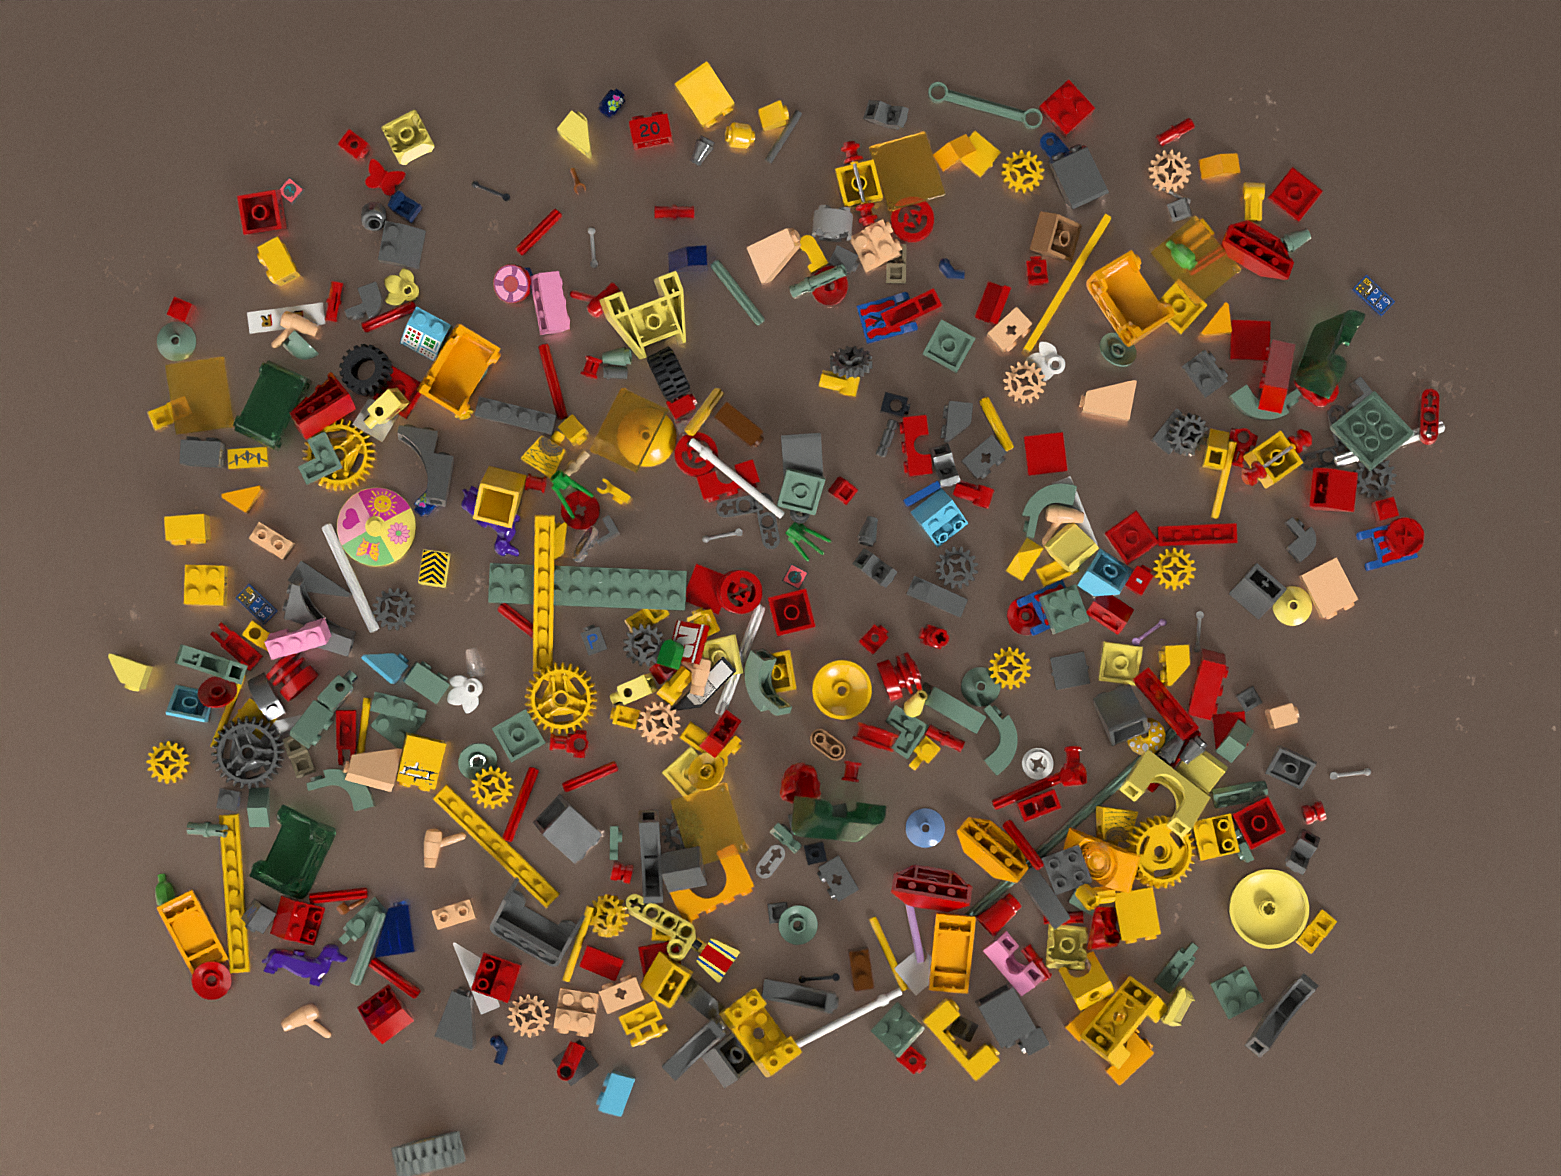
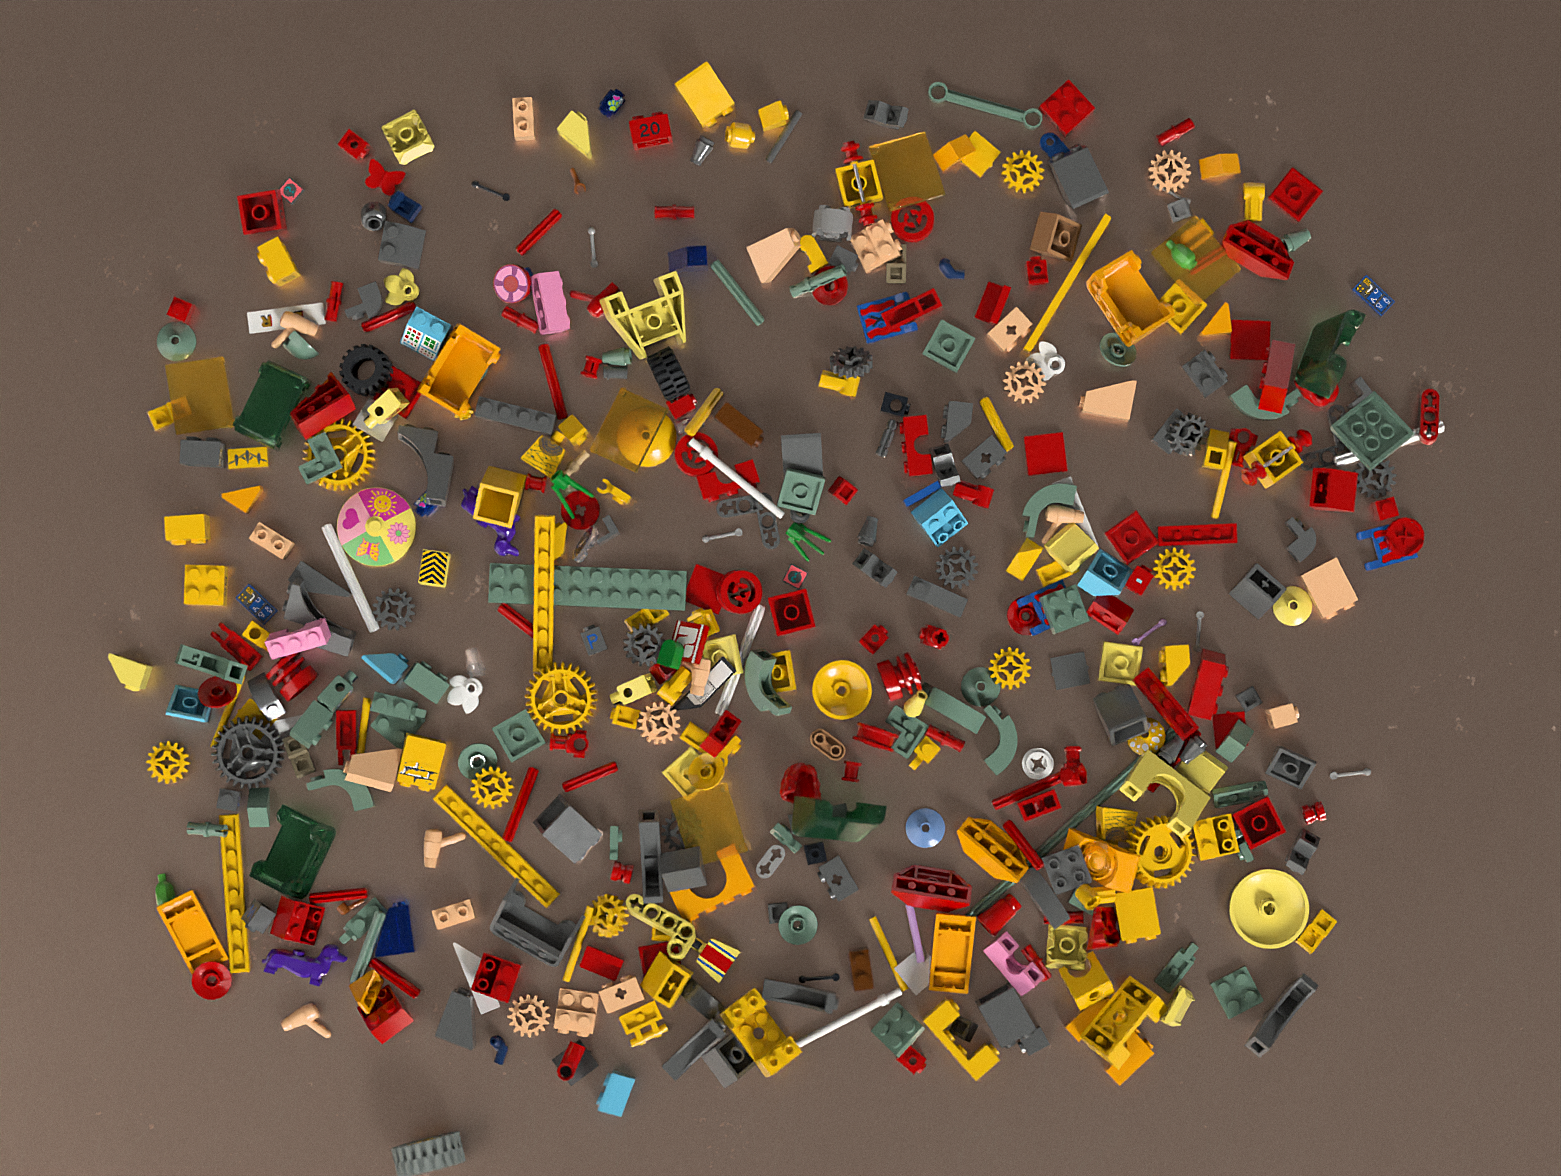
(366, 990): none -> light orange slope
(520, 319): none -> red axle
(523, 118): none -> light nougat brick

